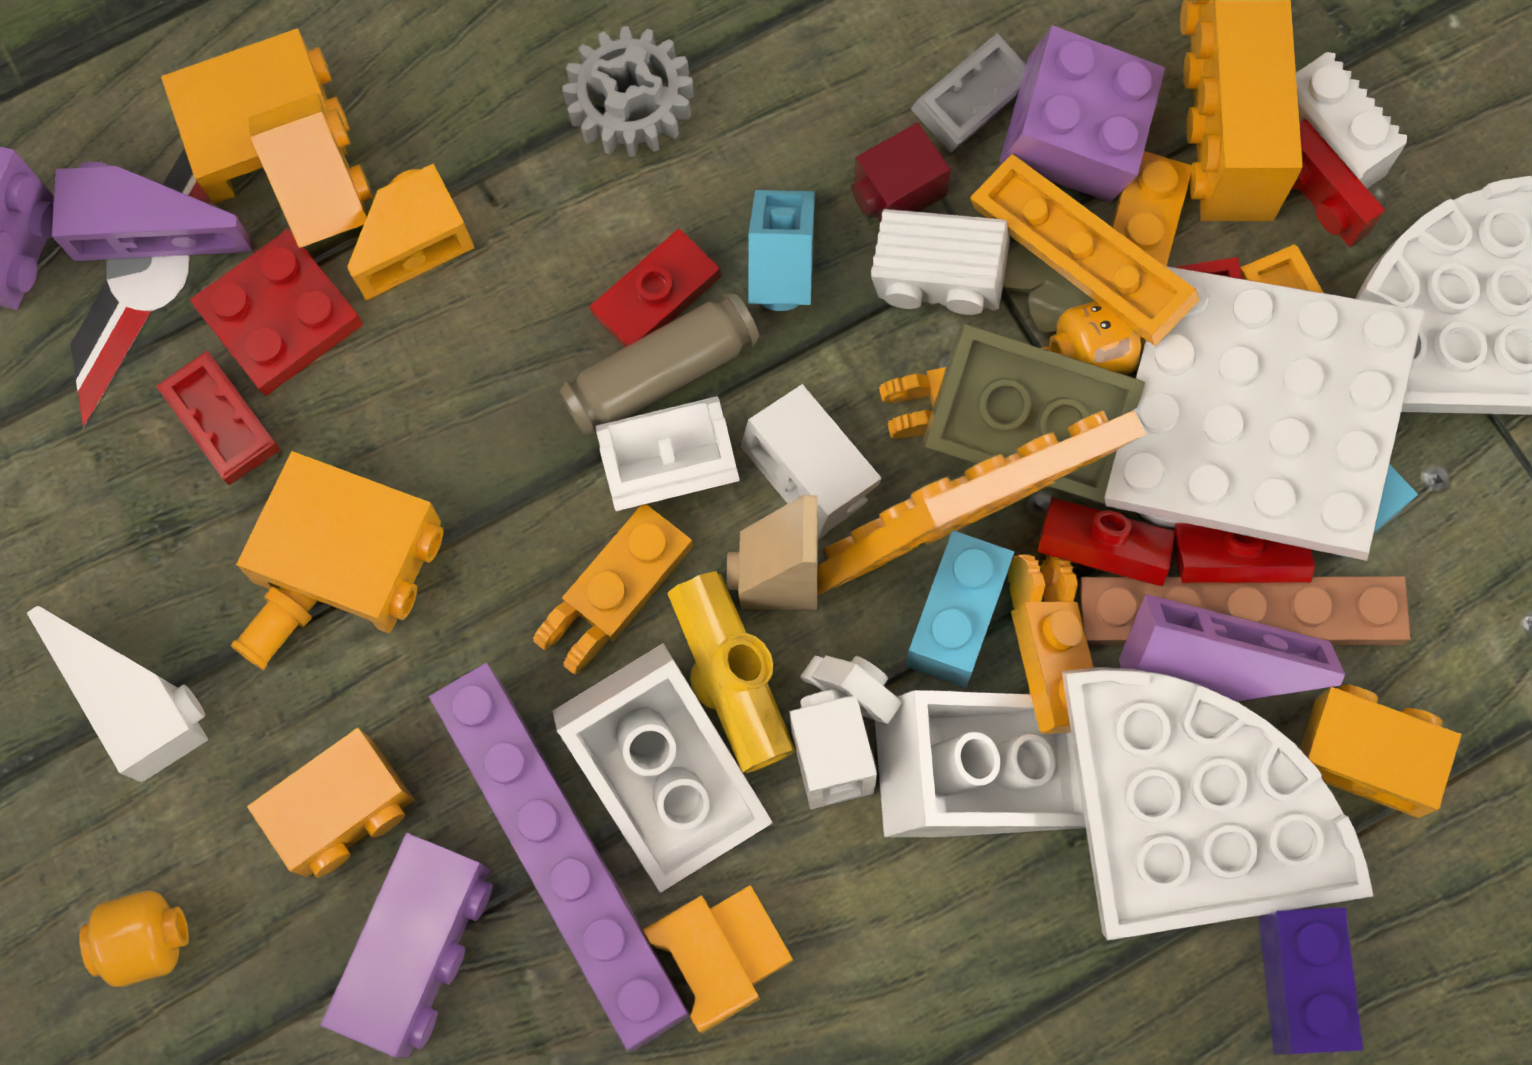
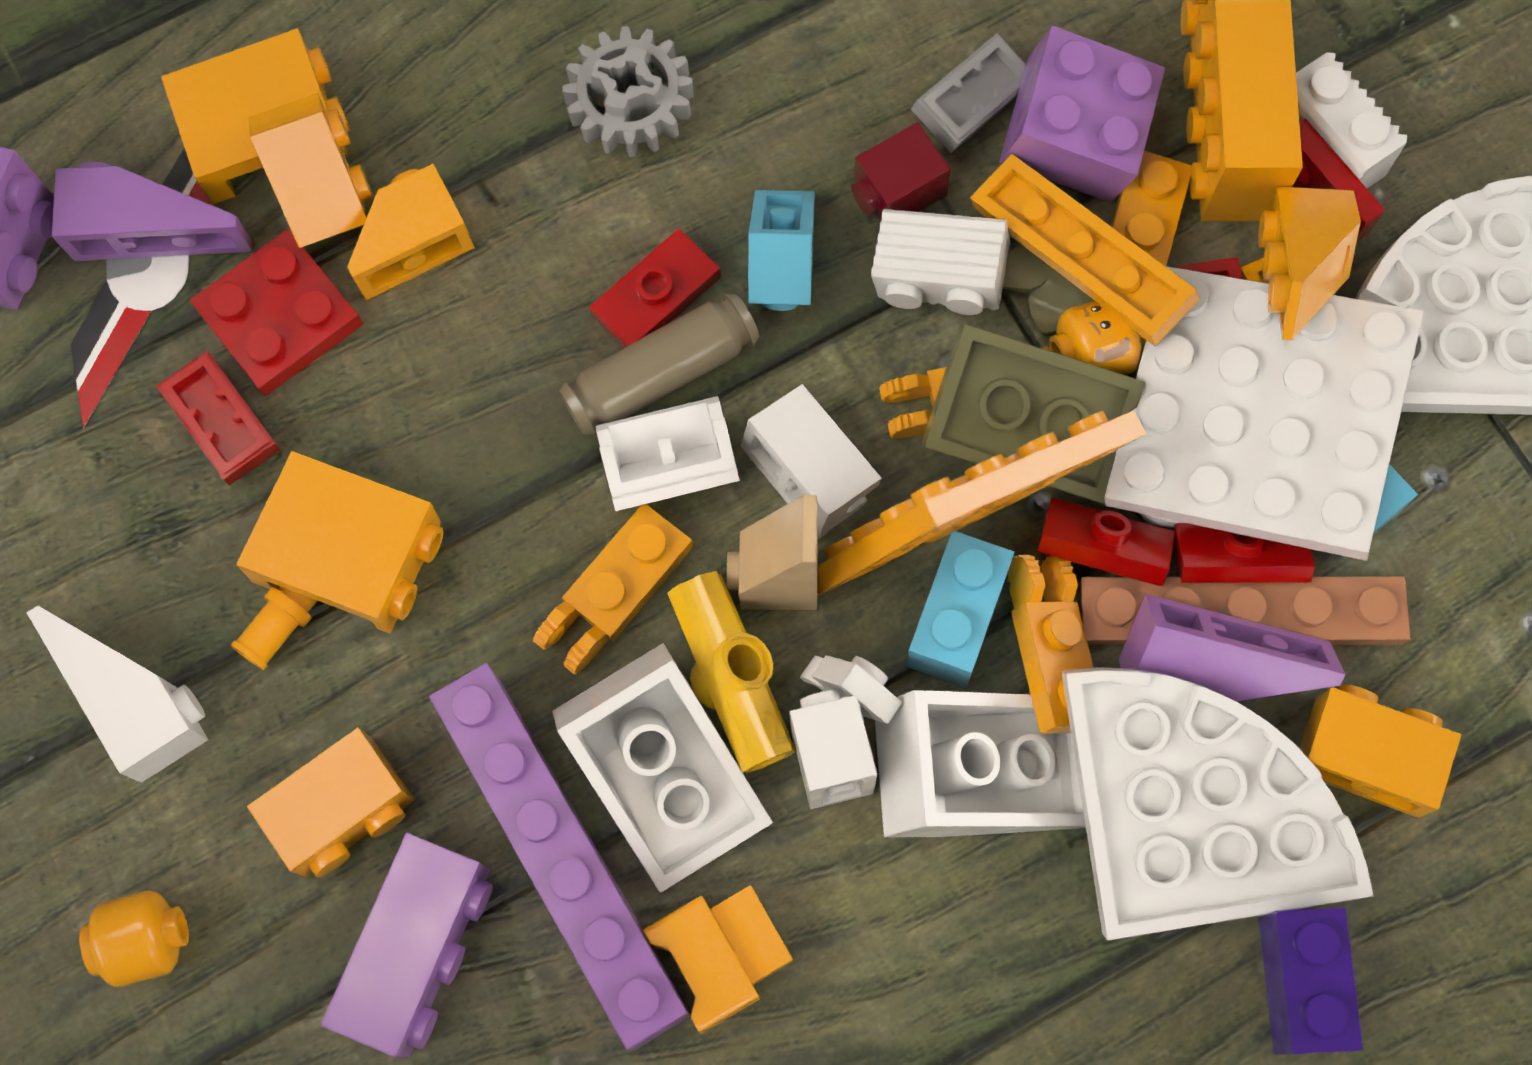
(1307, 251): none -> light orange slope

